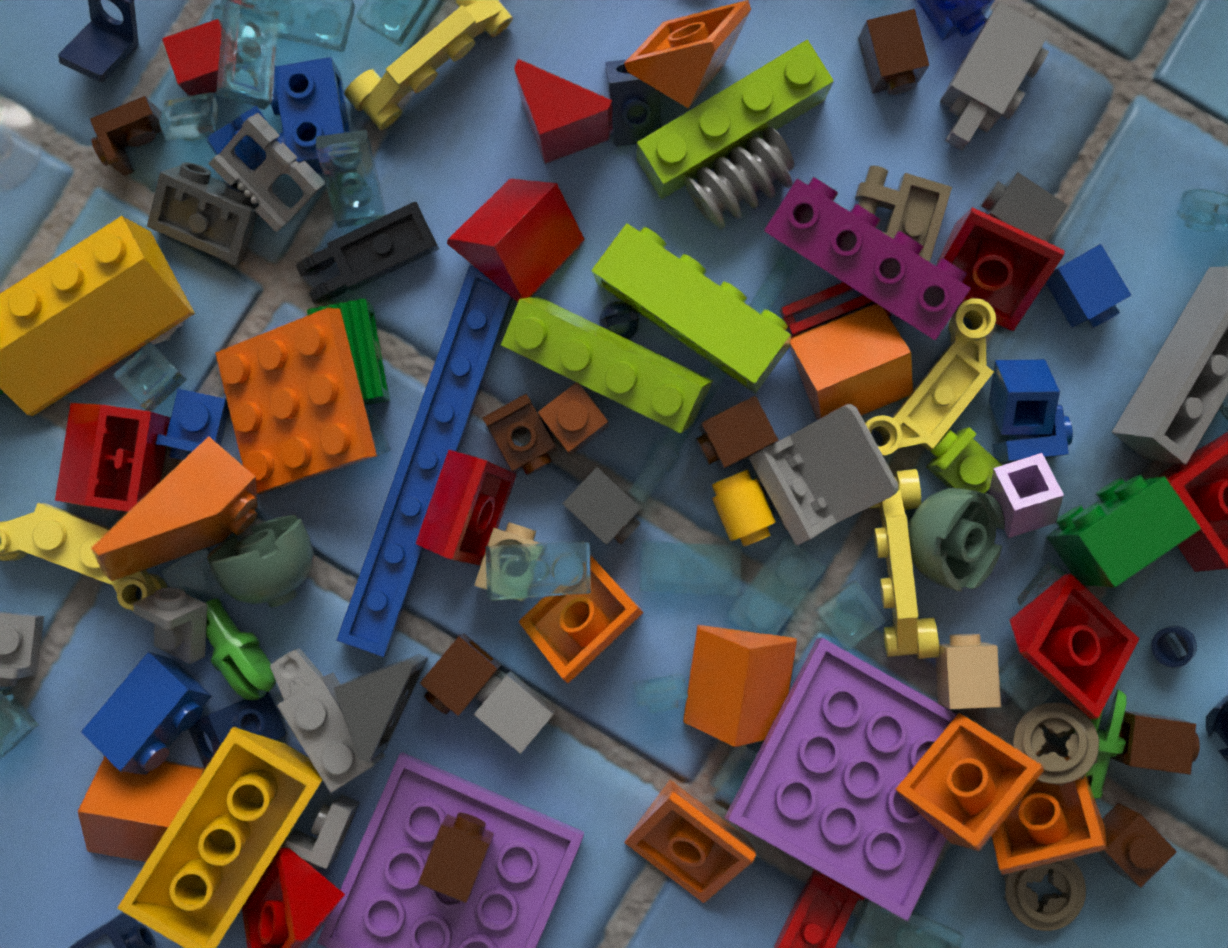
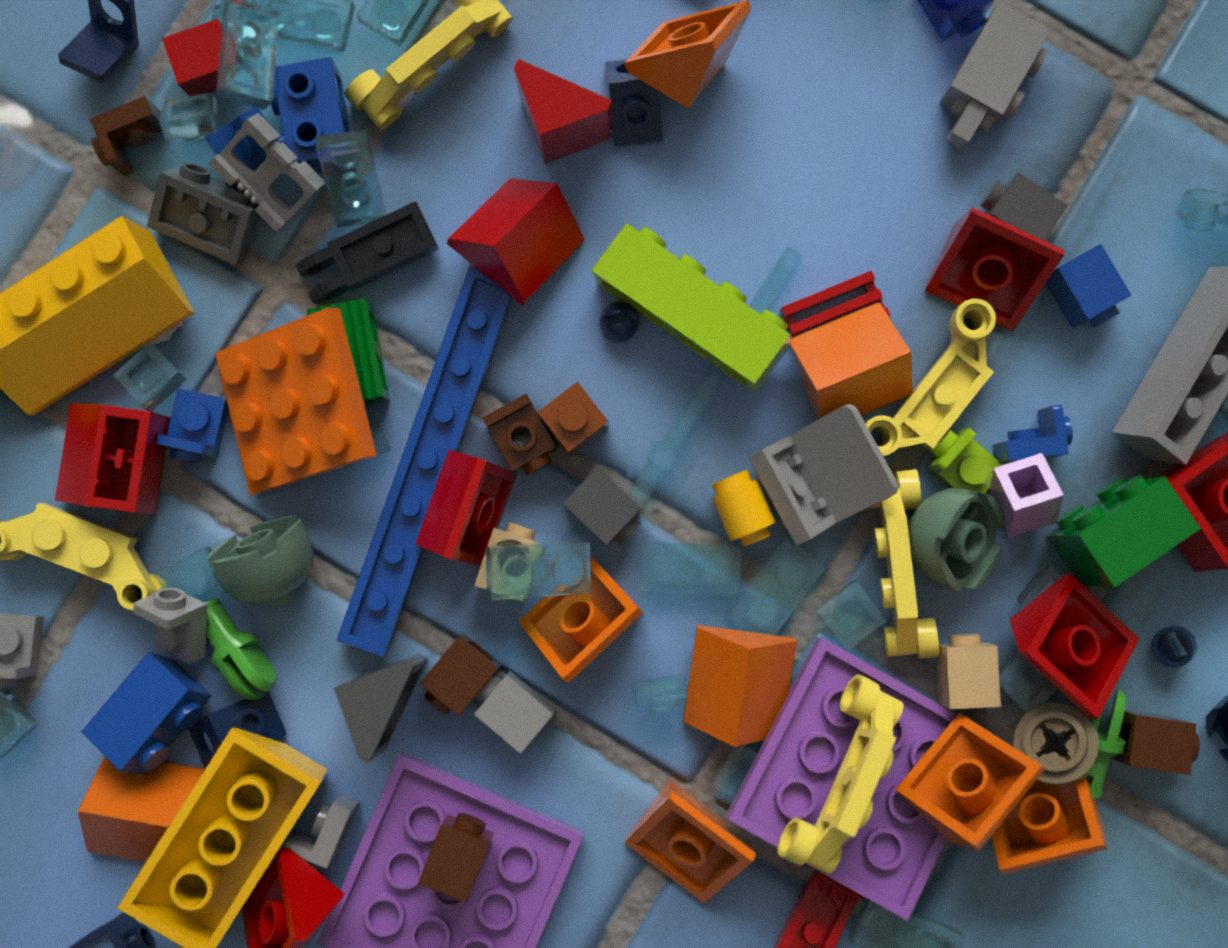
(183, 514): orange slope -> none
(317, 719): light grey hinge -> none
(606, 363): lime brick -> none
(728, 119): lime brick -> none
(735, 434): reddish brown brick -> none
(742, 177): light grey piece -> none
(850, 797): none -> light yellow plate
(868, 259): magenta brick -> none
(893, 52): reddish brown brick -> none
(915, 207): dark tan plate -> none
(1023, 397): blue brick -> none
(1054, 910): dark tan gear -> none
(1134, 845): reddish brown brick -> none

